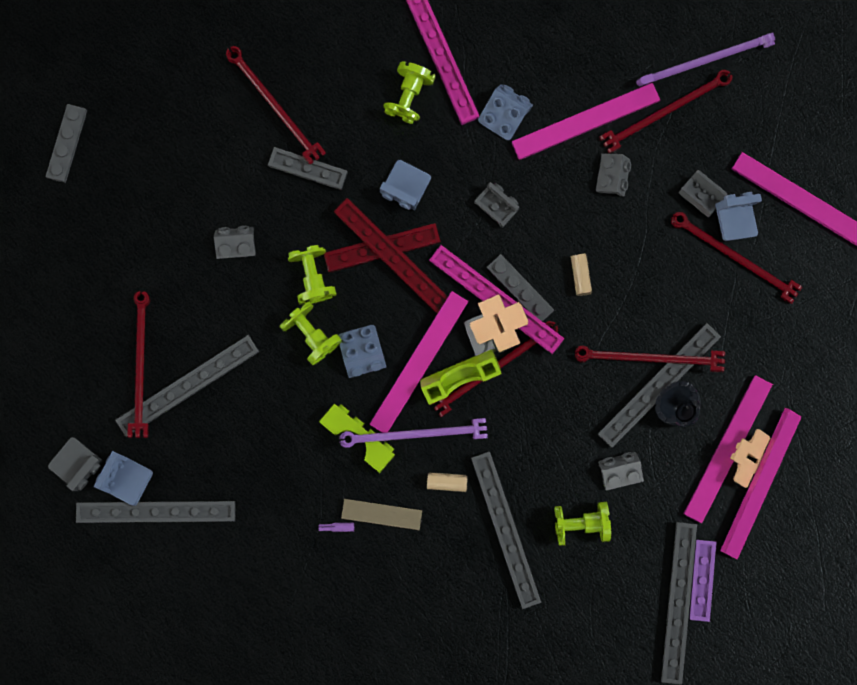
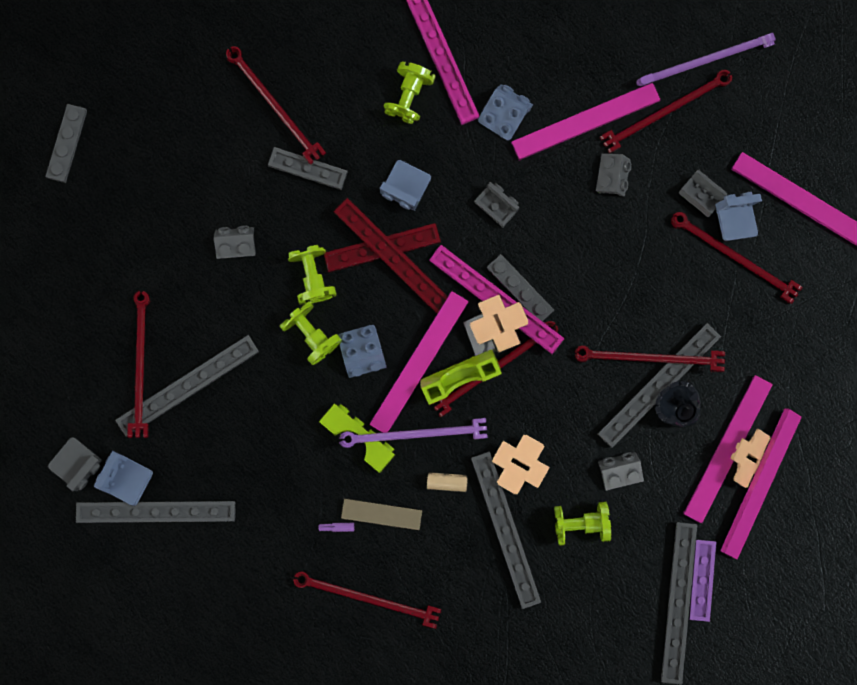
(426, 615): none -> dark red hinge
(527, 454): none -> light nougat piece
(581, 274): tan brick -> none

